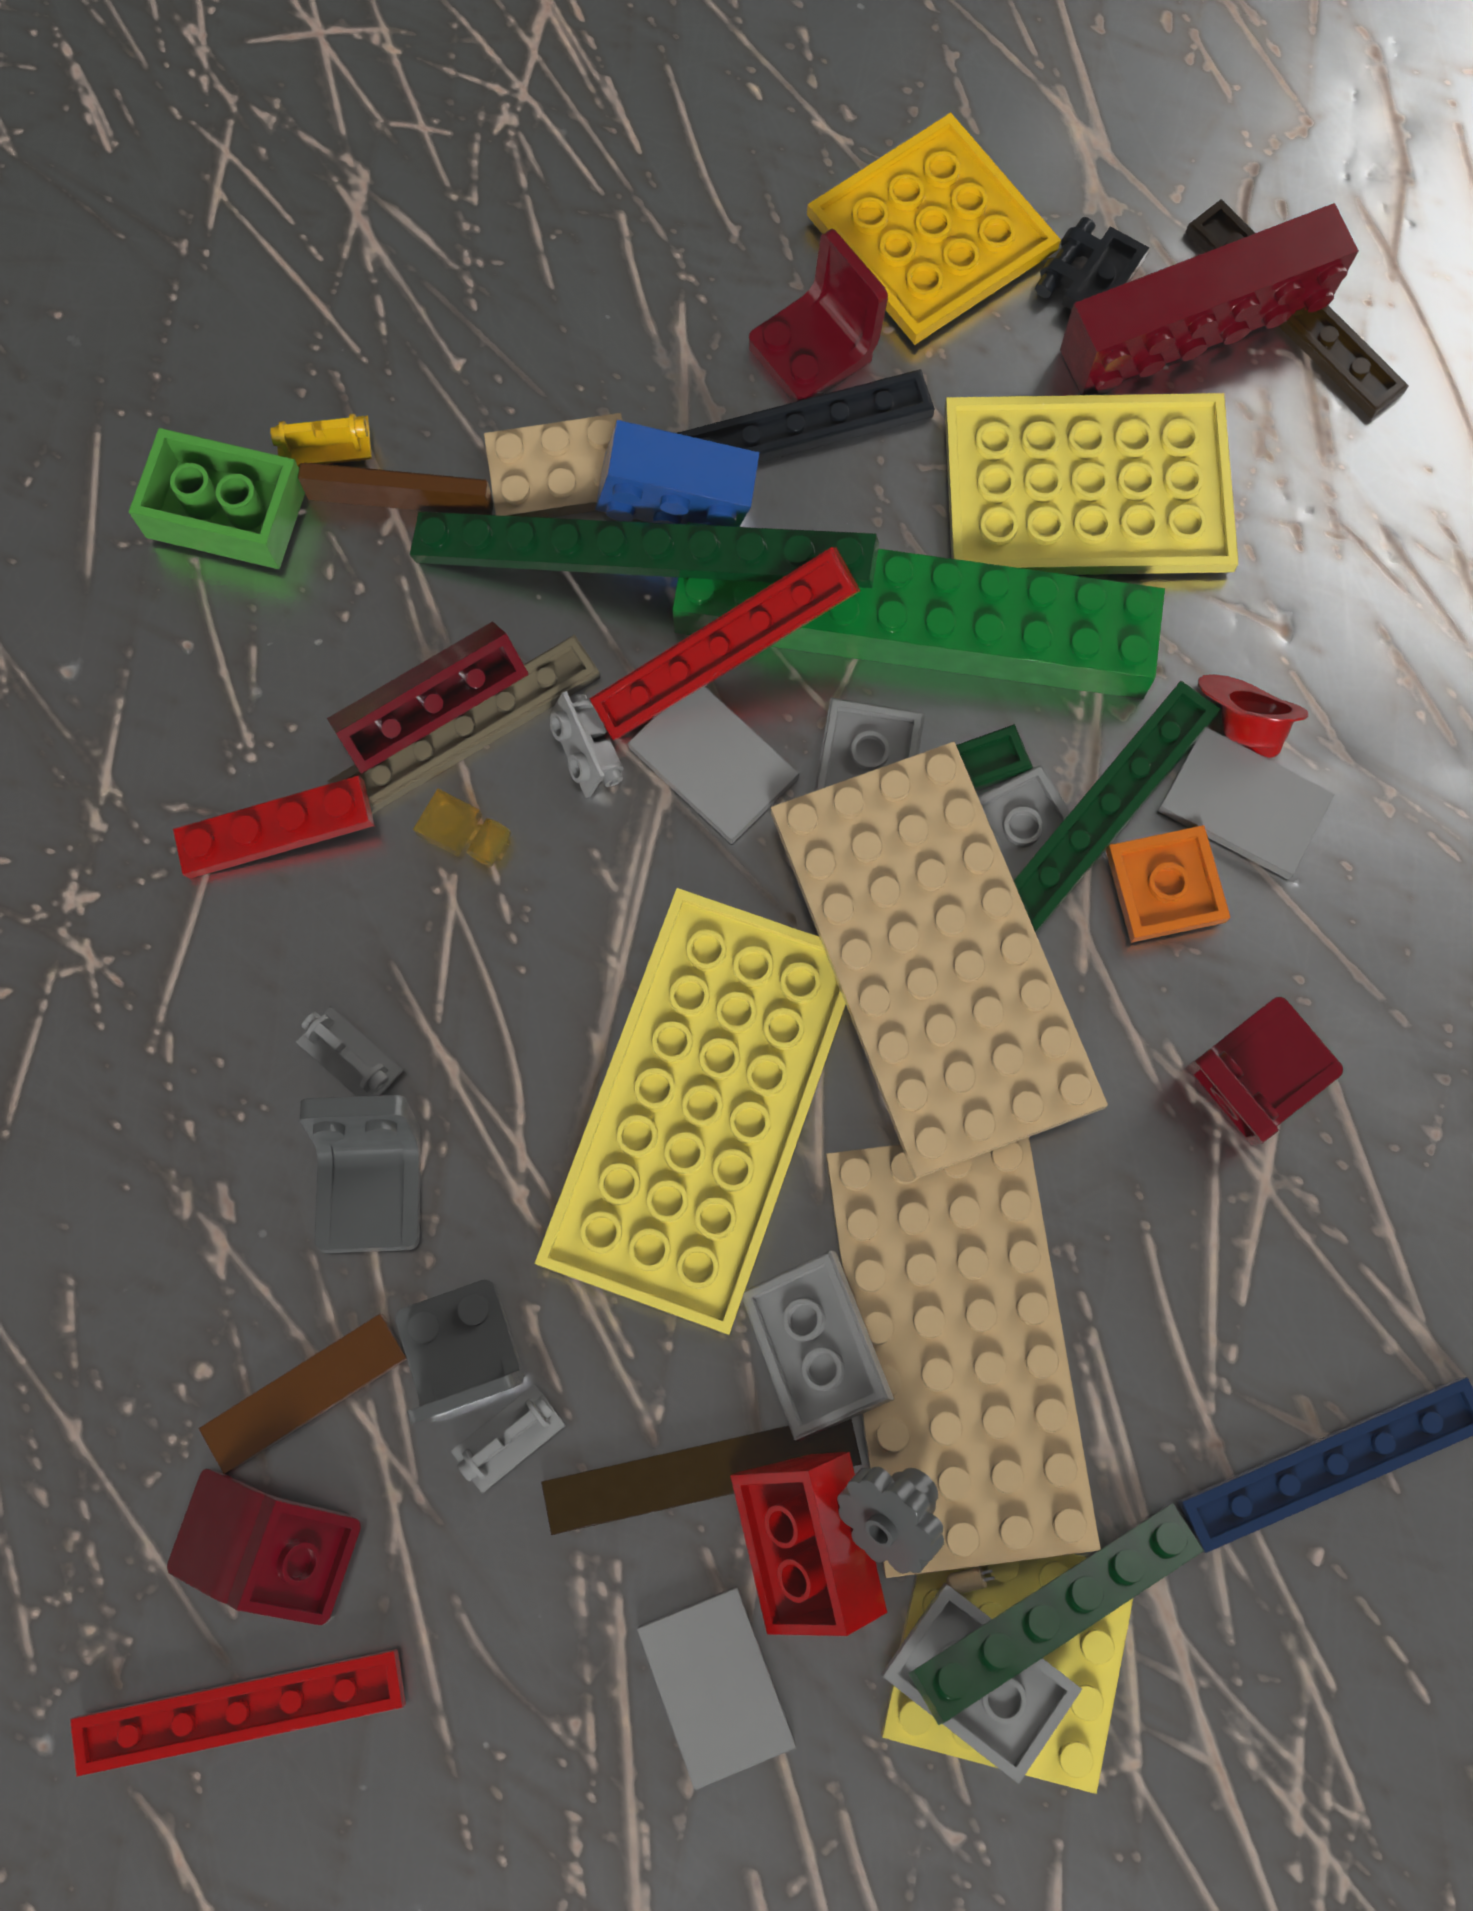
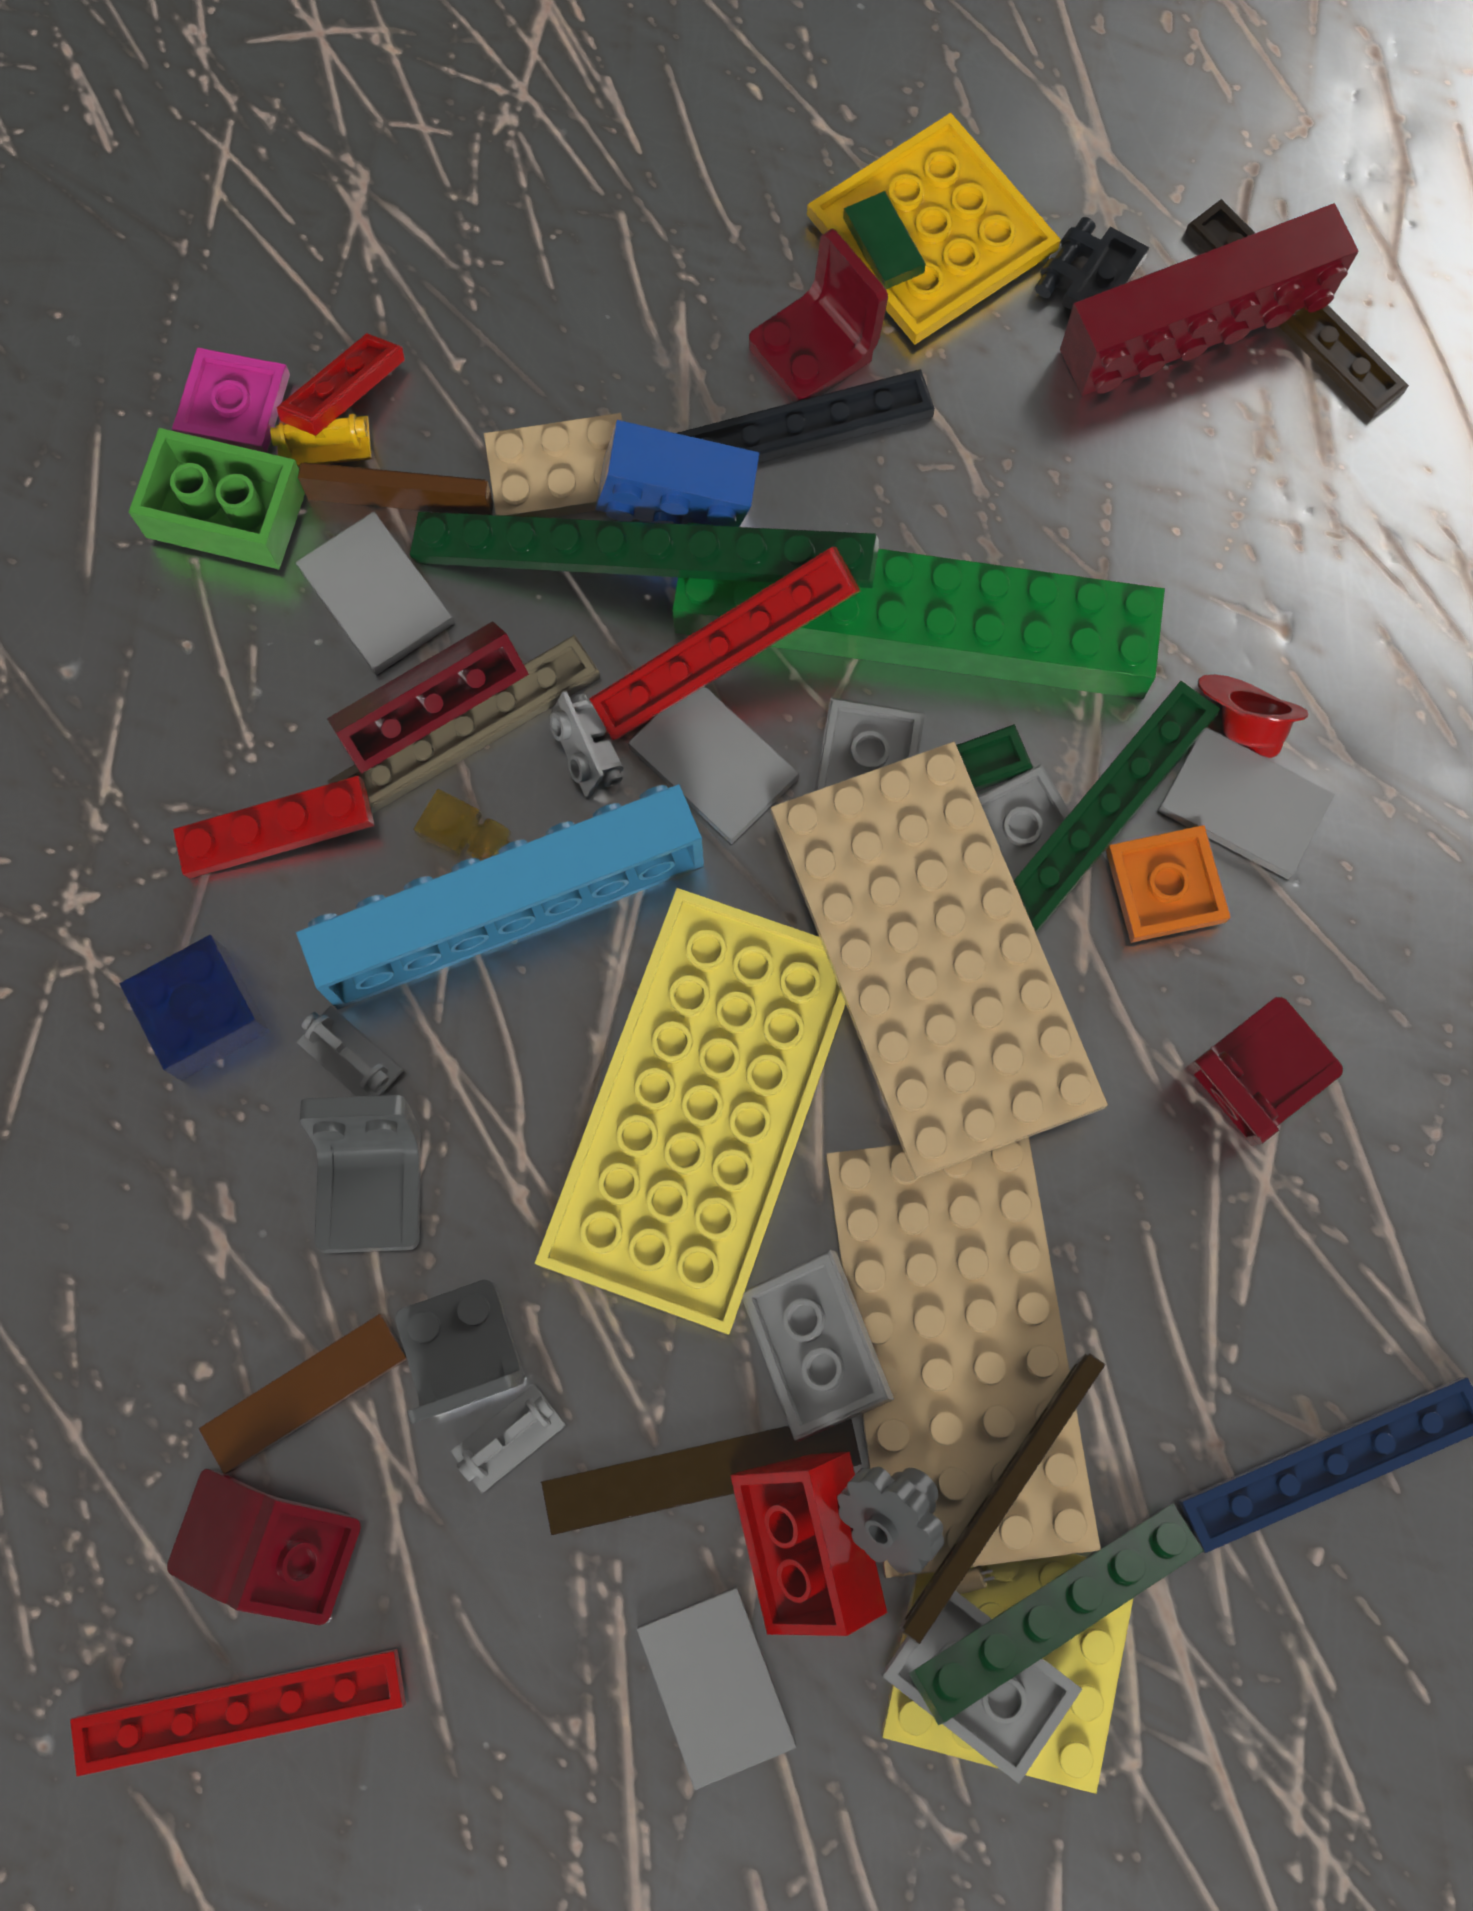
(194, 1007): none -> clear blue brick
(231, 399): none -> dark pink plate
(340, 384): none -> red tile
(375, 593): none -> light grey tile
(502, 896): none -> dark azure brick
(884, 240): none -> dark green tile
(1000, 1498): none -> dark brown tile
(1092, 483): light yellow plate -> none

